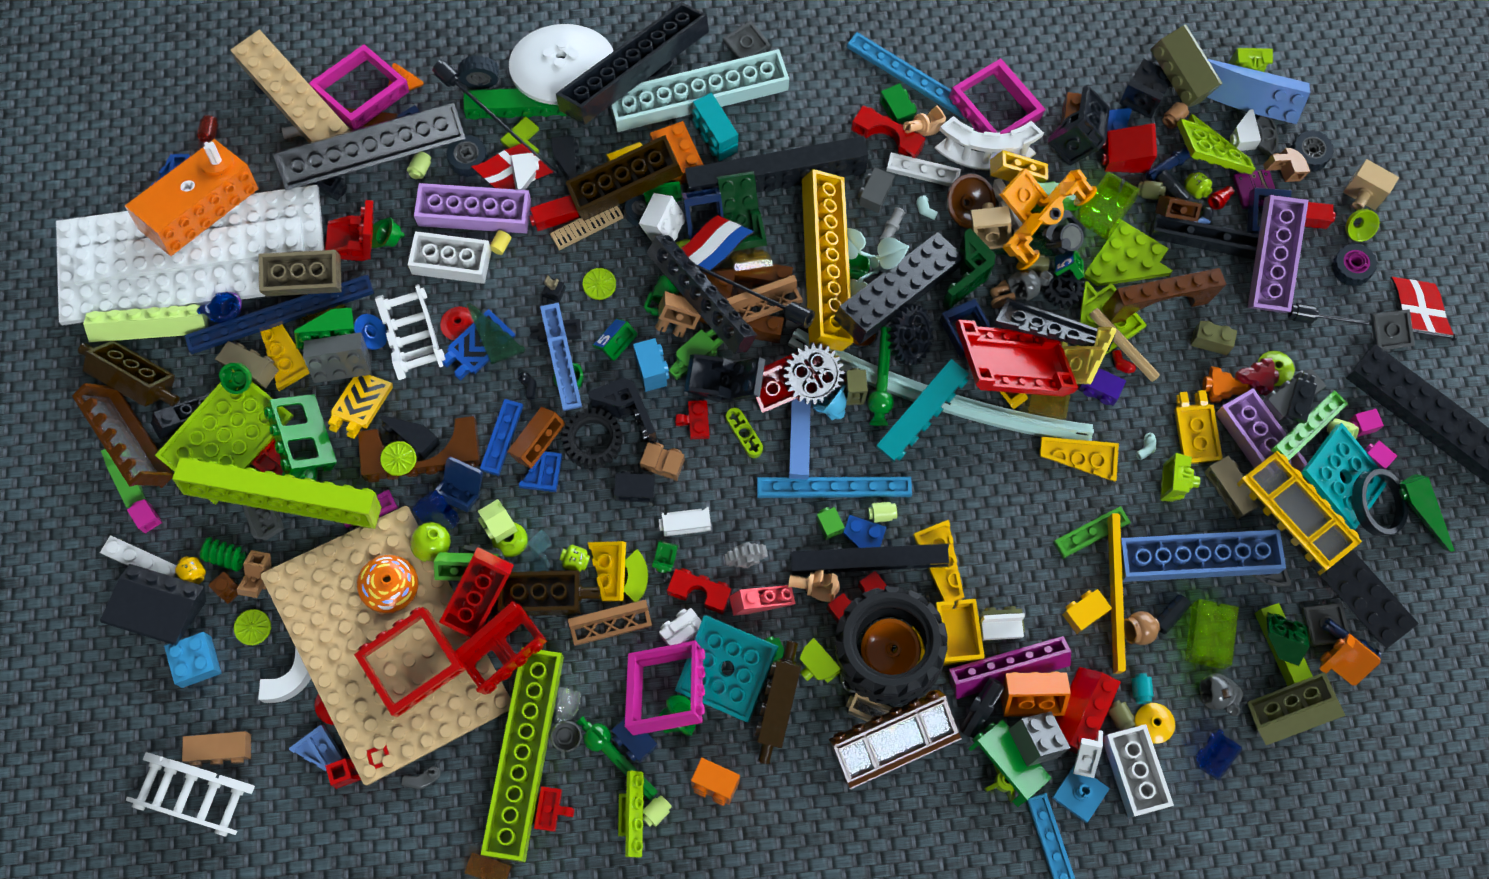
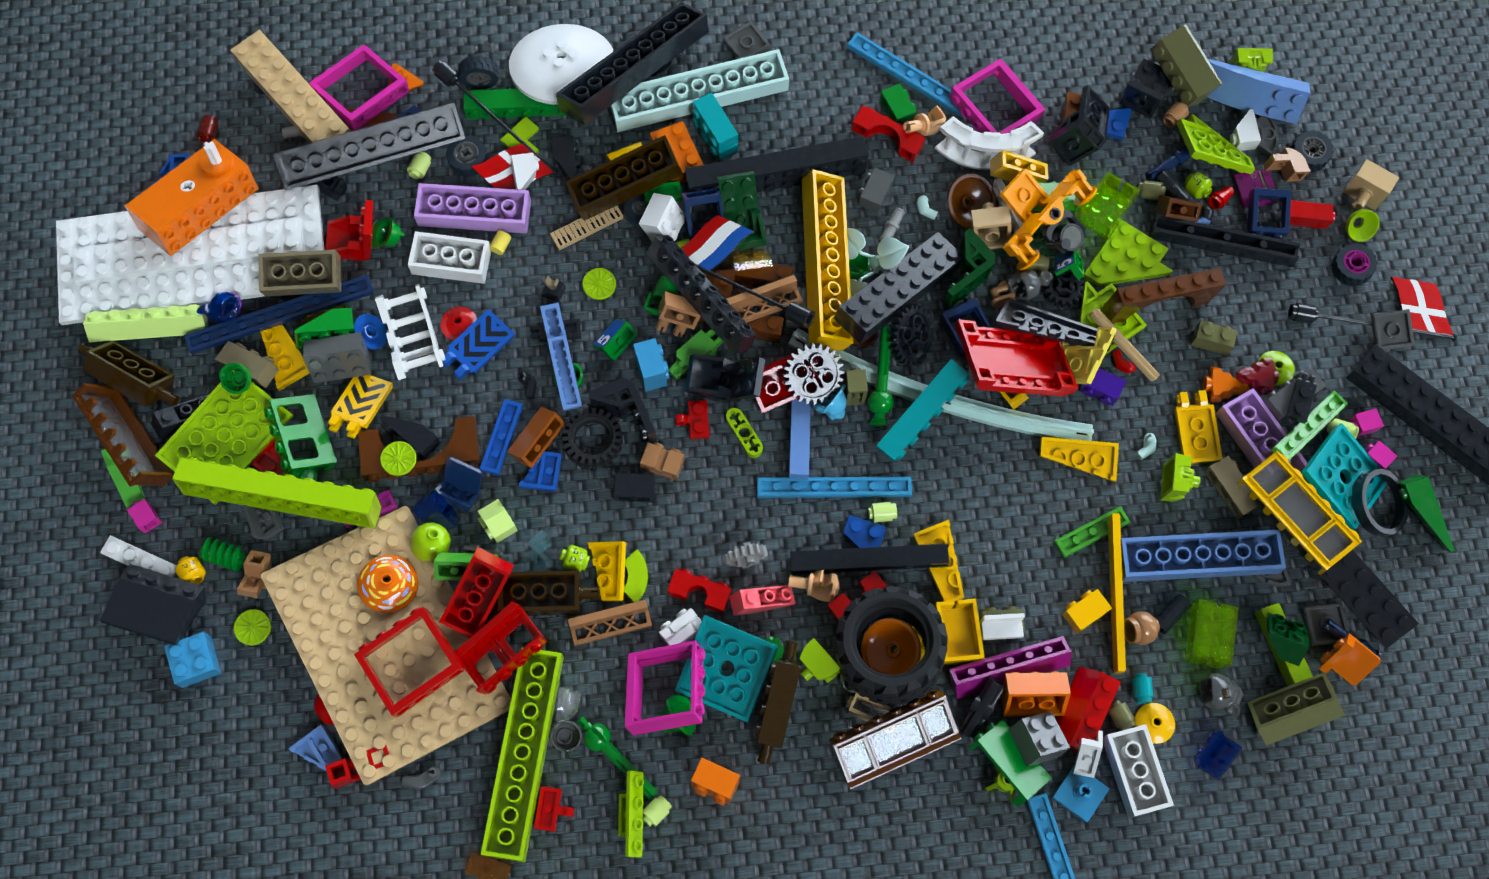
(192, 775): white fence -> none
(216, 748): medium nougat brick -> none
(225, 587): reddish brown brick -> none
(286, 686): white arch -> none
(496, 342): clear green wing -> none
(514, 547): lime piece -> none
(553, 213): red brick -> none
(637, 745): dark blue brick -> none
(665, 556): green bracket -> none
(685, 522): white window -> none
(829, 522): bright green brick -> none
(922, 169): white plate -> none
(1049, 406): clear yellow plate -> none
(1130, 149): red slope -> none
(1278, 254): lavender brick -> none

